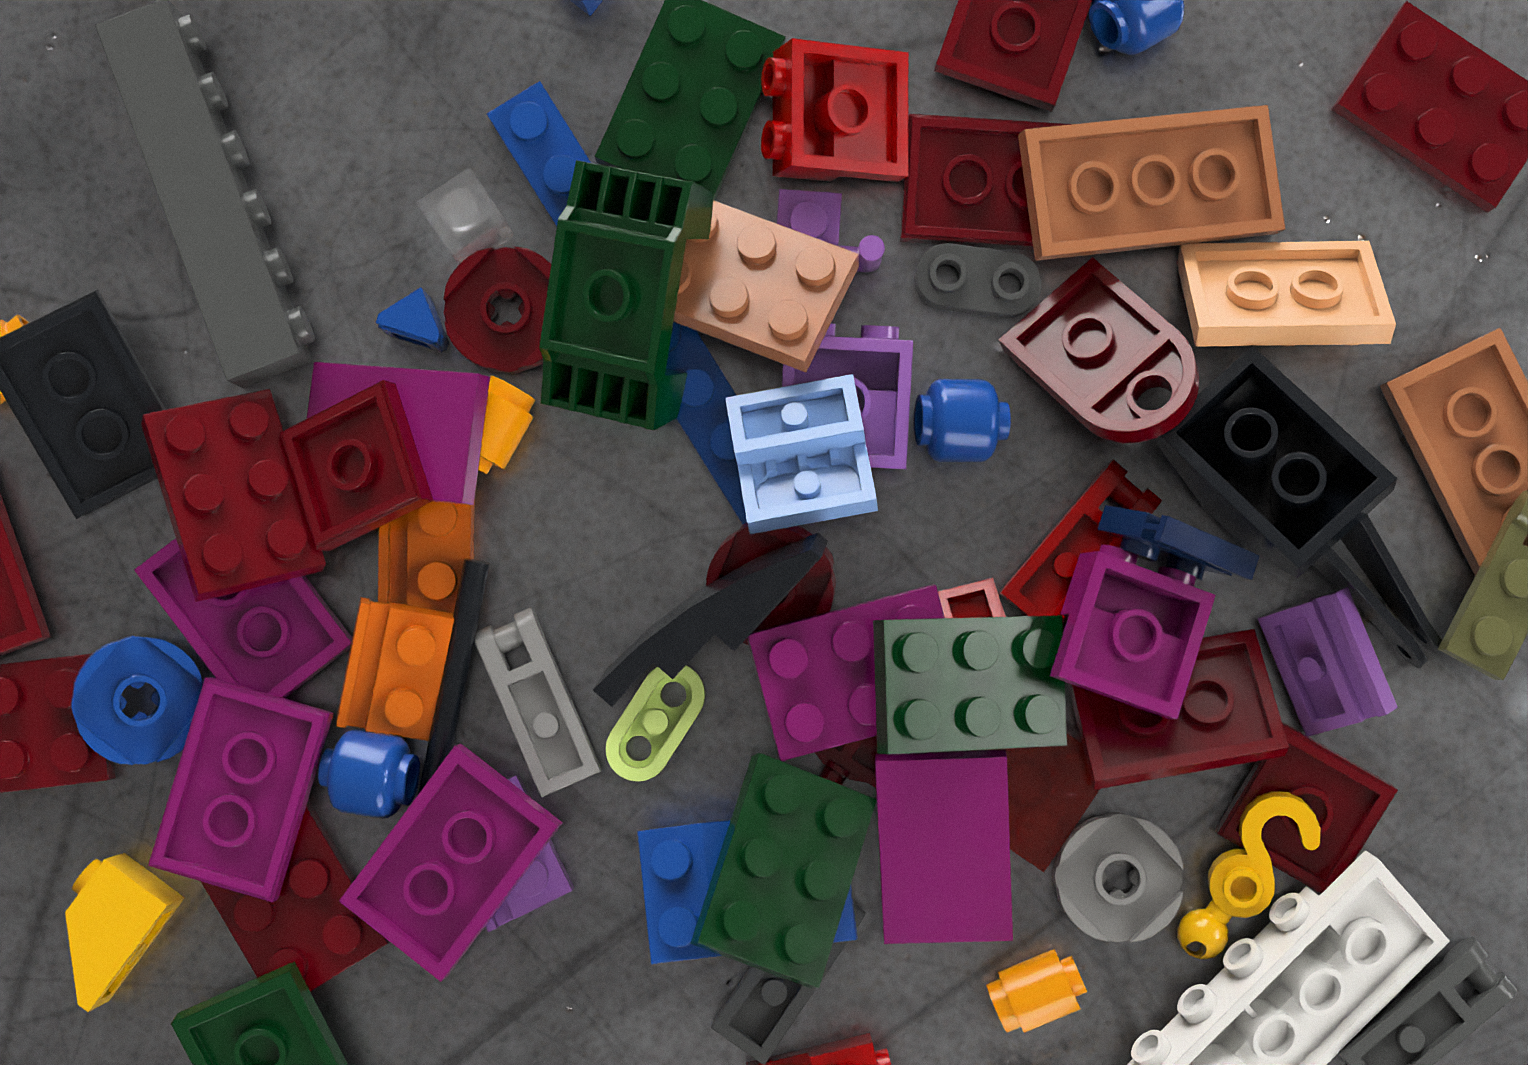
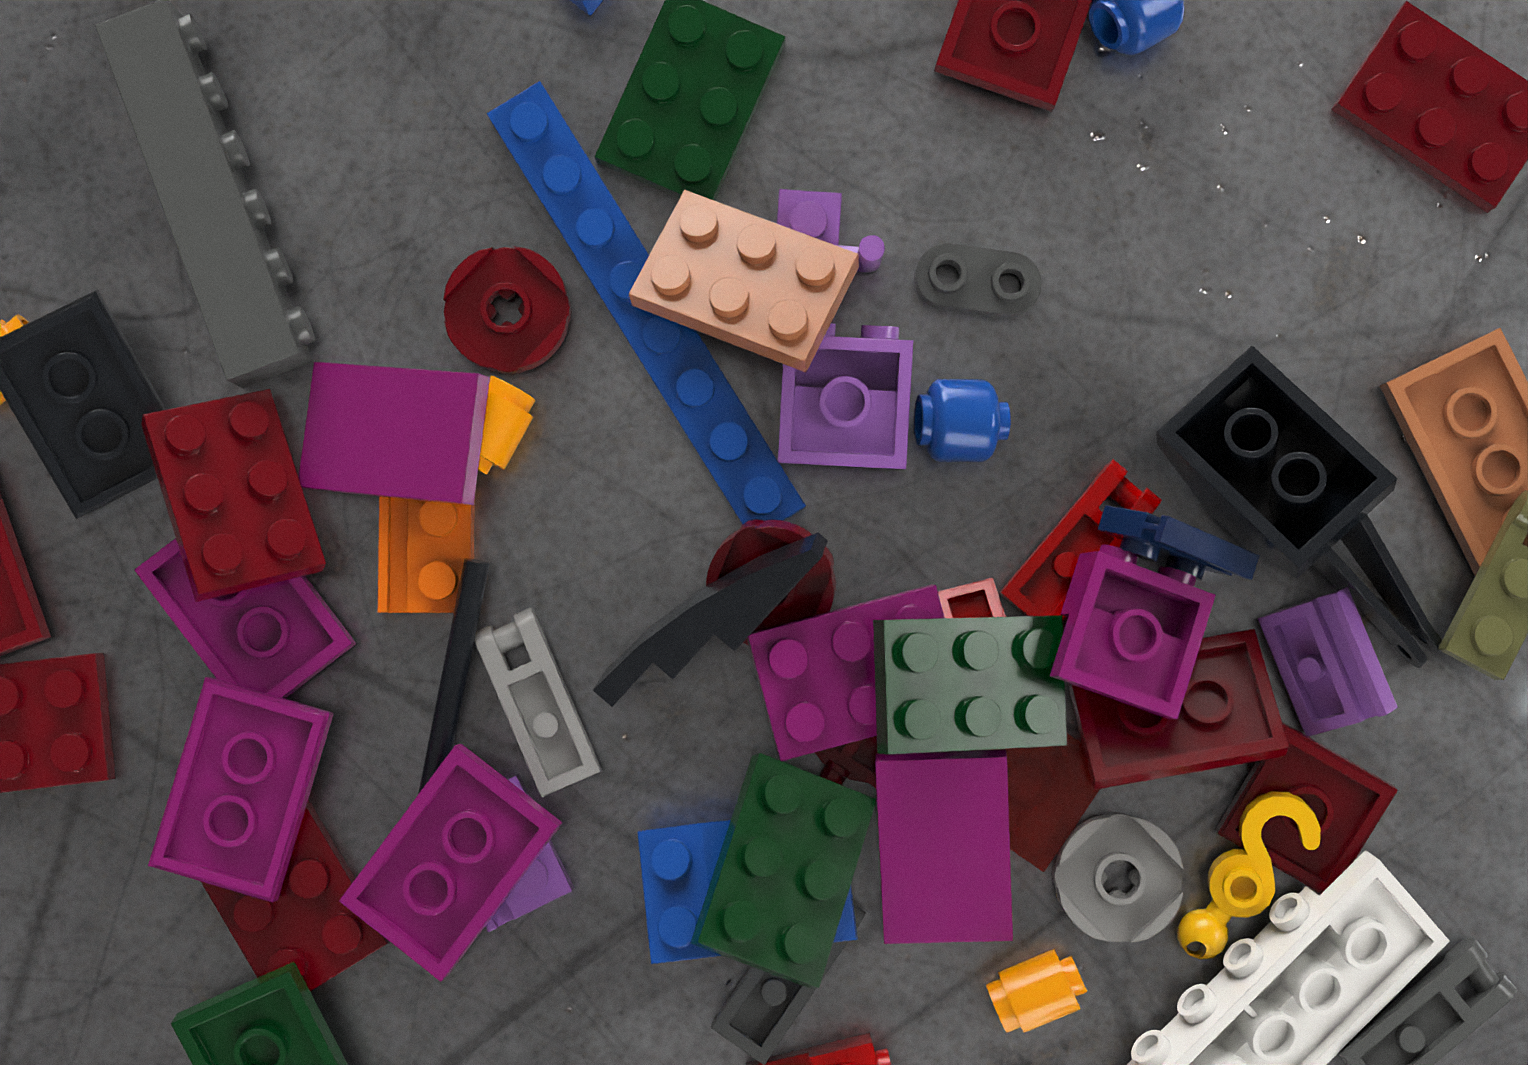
(99, 701): blue plate -> none
(113, 924): yellow slope -> none
(356, 466): dark red tile -> none
(369, 774): blue head -> none
(394, 669): orange plate -> none
(414, 321): blue slope -> none
(465, 216): clear brick -> none
(618, 294): dark green plate -> none
(655, 720): yellowish green plate -> none
(801, 454): light blue slope -> none
(836, 111): red plate -> none
(966, 182): dark red tile -> none
(1100, 350): tile -> none
(1151, 182): nougat plate -> none
(1284, 294): light nougat plate -> none

